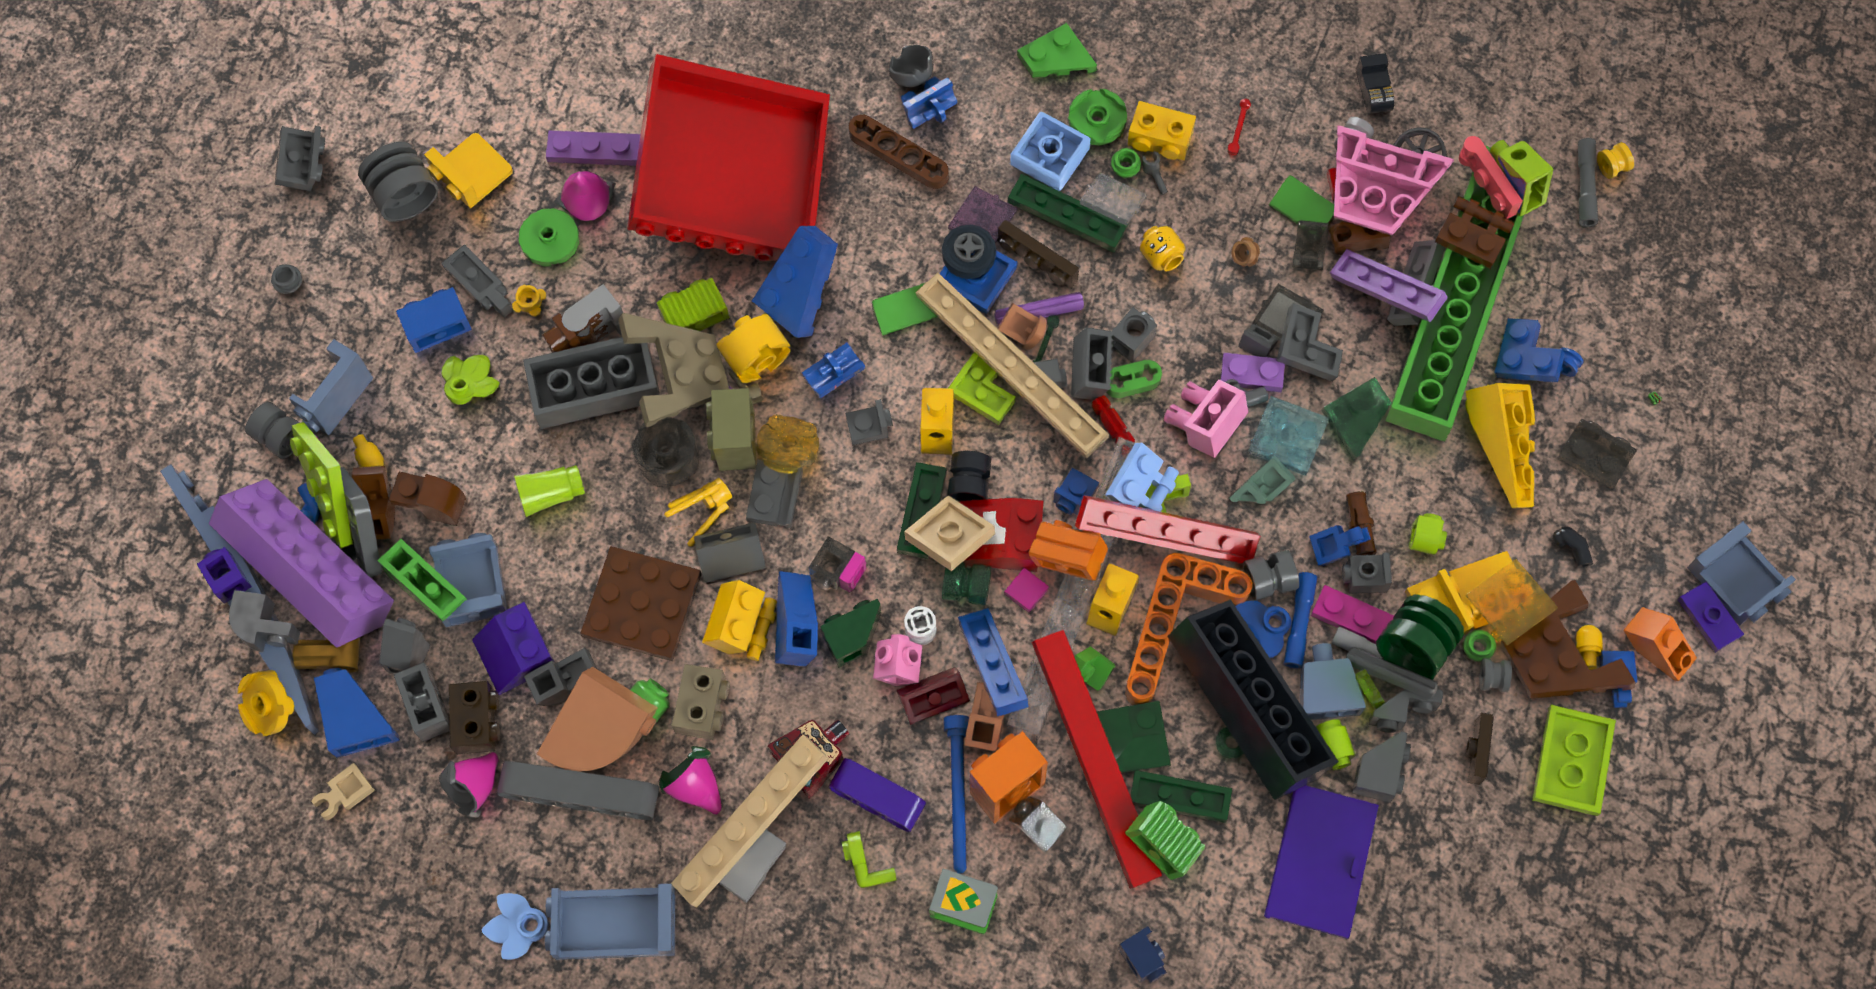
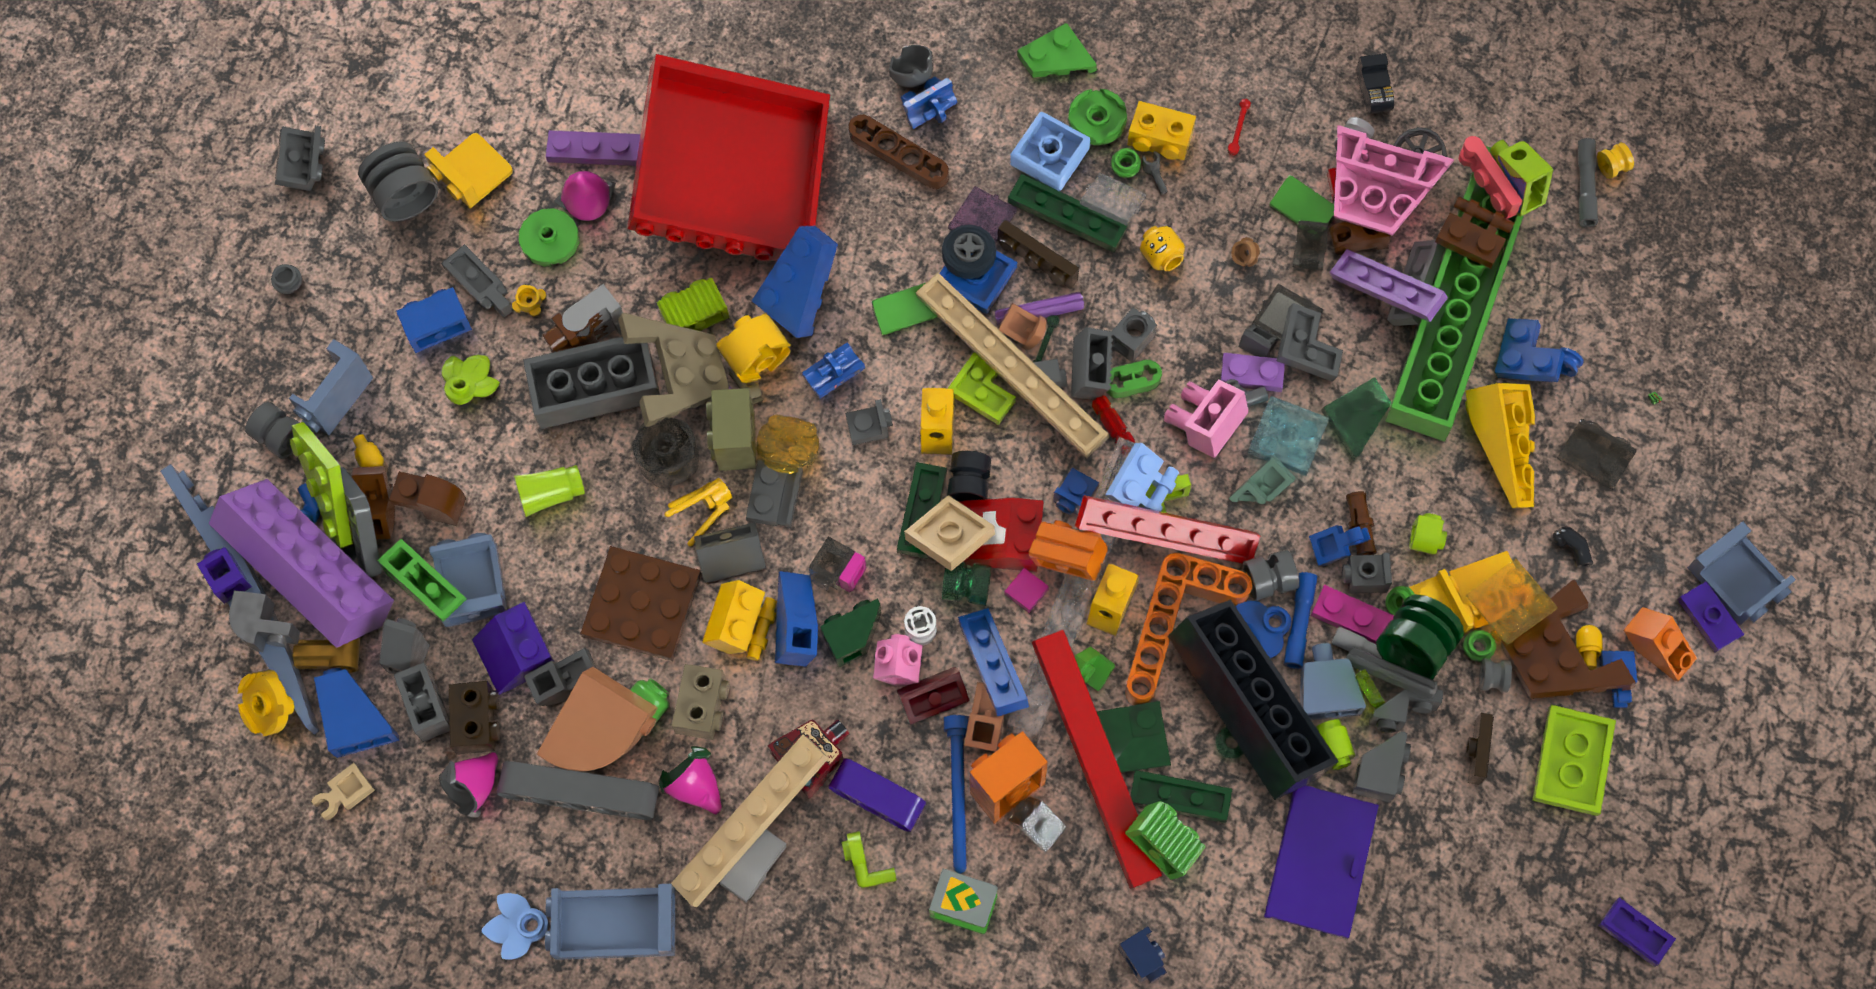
(1395, 596): none -> bright green plate
(1637, 932): none -> dark purple plate

